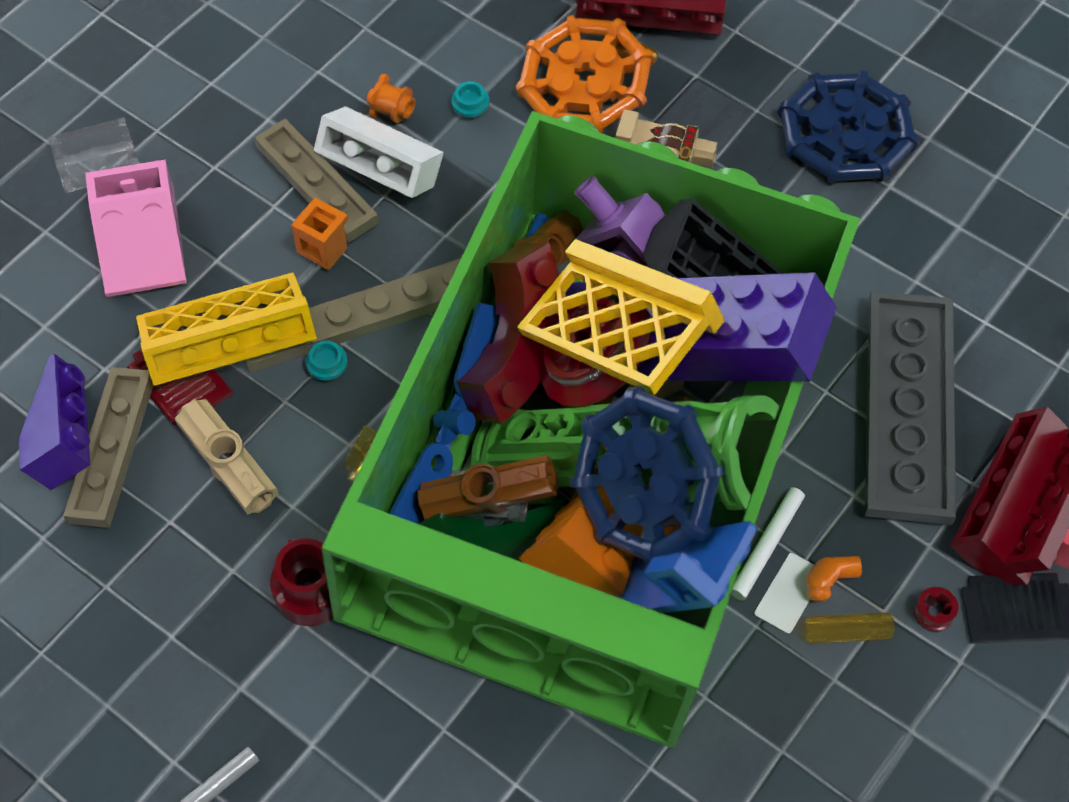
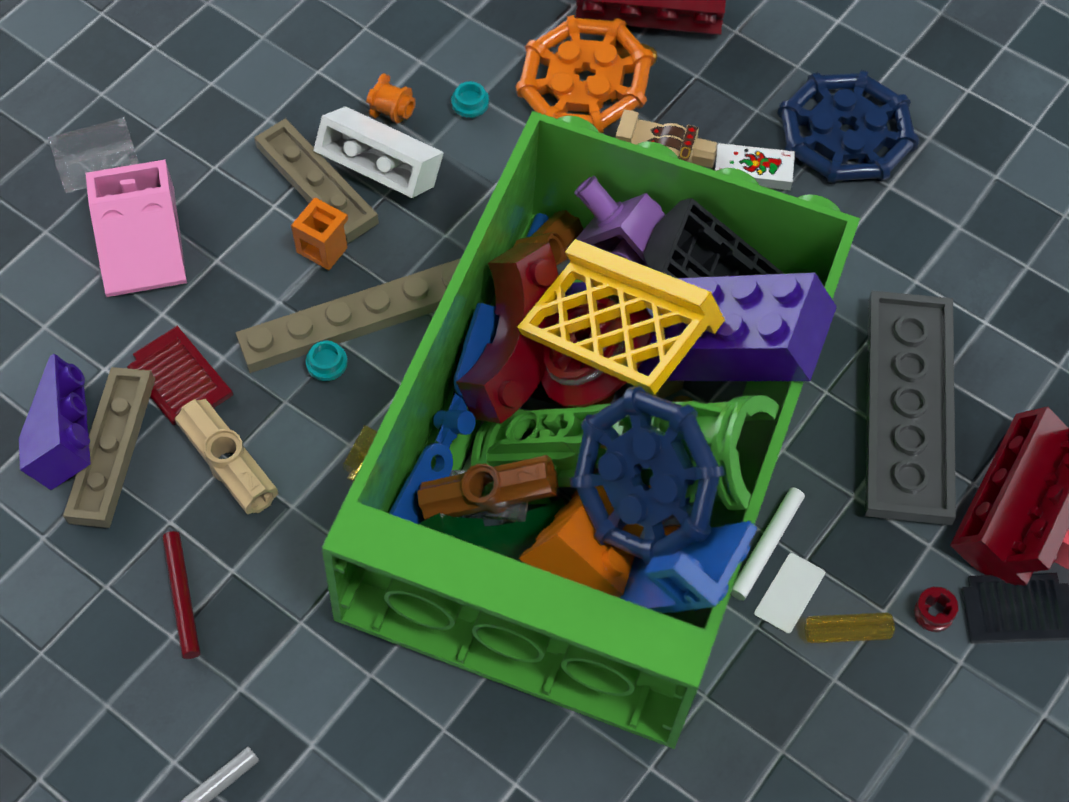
(181, 595): none -> dark red bar
(216, 342): yellow fence -> none
(294, 565): dark red piece -> none
(768, 166): none -> white tile
(827, 571): orange arm -> none

